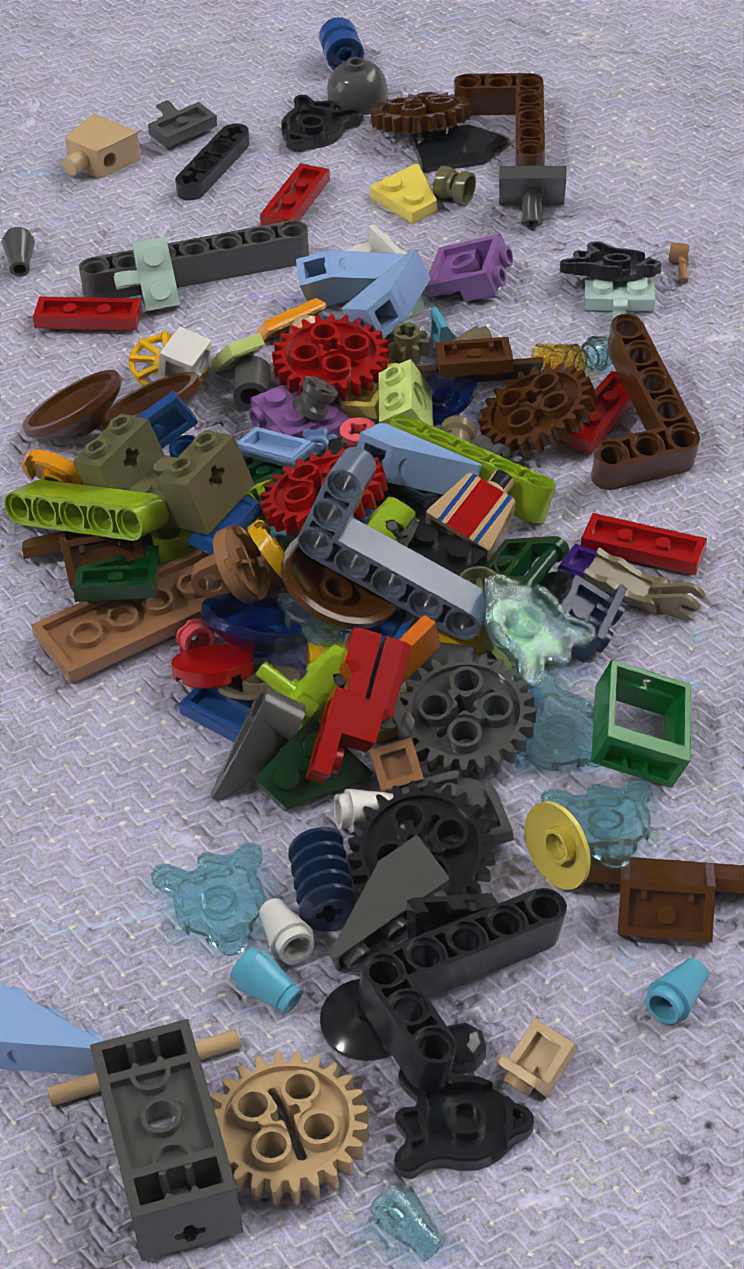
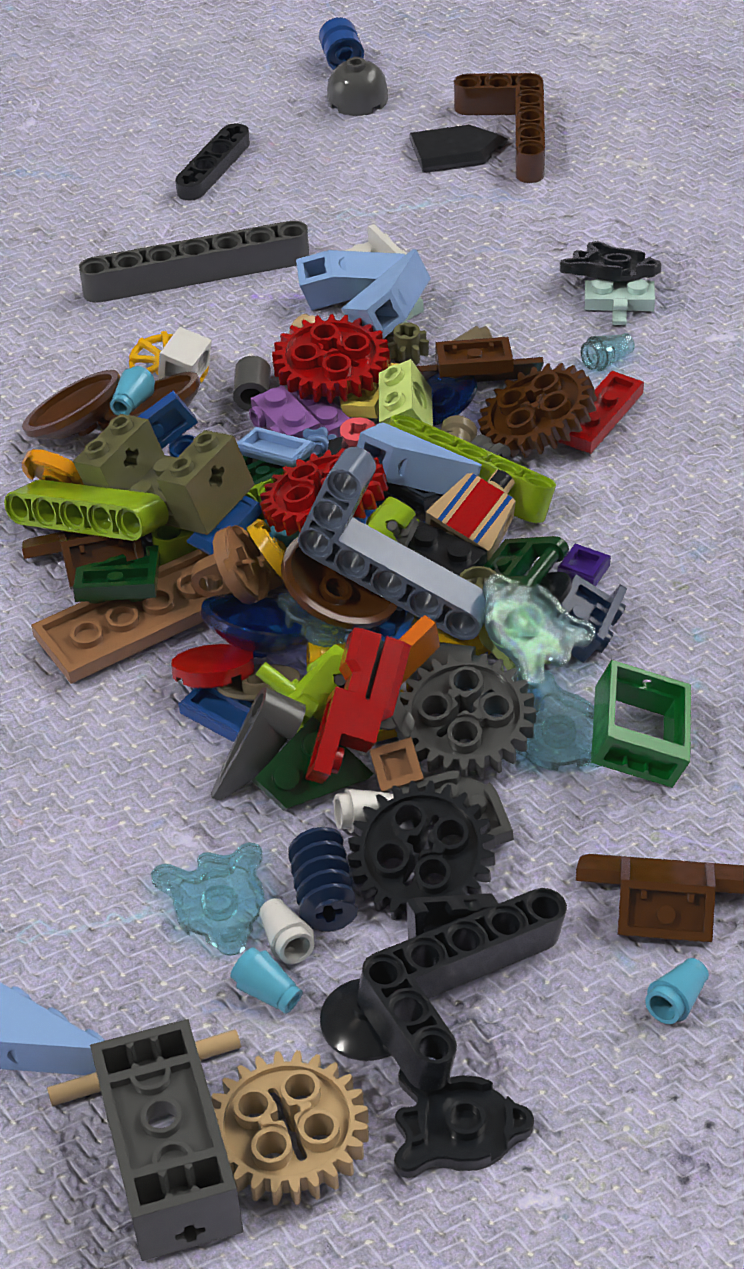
(18, 248): dark grey cone -> none
(87, 313): red plate -> none
(100, 147): tan torso -> none
(132, 390): none -> medium azure cone
(152, 274): light aqua plate -> none
(181, 124): dark grey plate -> none
(205, 635): coral plate -> none
(237, 350): yellowish green tile -> none
(280, 323): light orange tile -> none
(296, 194): red plate -> none
(314, 398): dark grey wheel -> none
(316, 123): black tile -> none
(382, 905): dark grey slope -> none
(406, 194): light yellow wing -> none
(406, 1219): clear light blue cone -> none
(421, 112): reddish brown gear -> none
(440, 327): medium azure slope -> none
(454, 185): olive wheel -> none
(470, 267): medium lavender plate -> none
(470, 1048): black tile -> none
(532, 188): dark grey tile -> none
(538, 1059): tan bracket -> none
(557, 845): light yellow dish -> none
(561, 353): clear yellow cone -> none
(609, 818): clear light blue tile -> none
(643, 590): dark tan arm -> none
(645, 543): red plate -> none
(670, 433): reddish brown beam -> none
(679, 255): medium nougat hand -> none

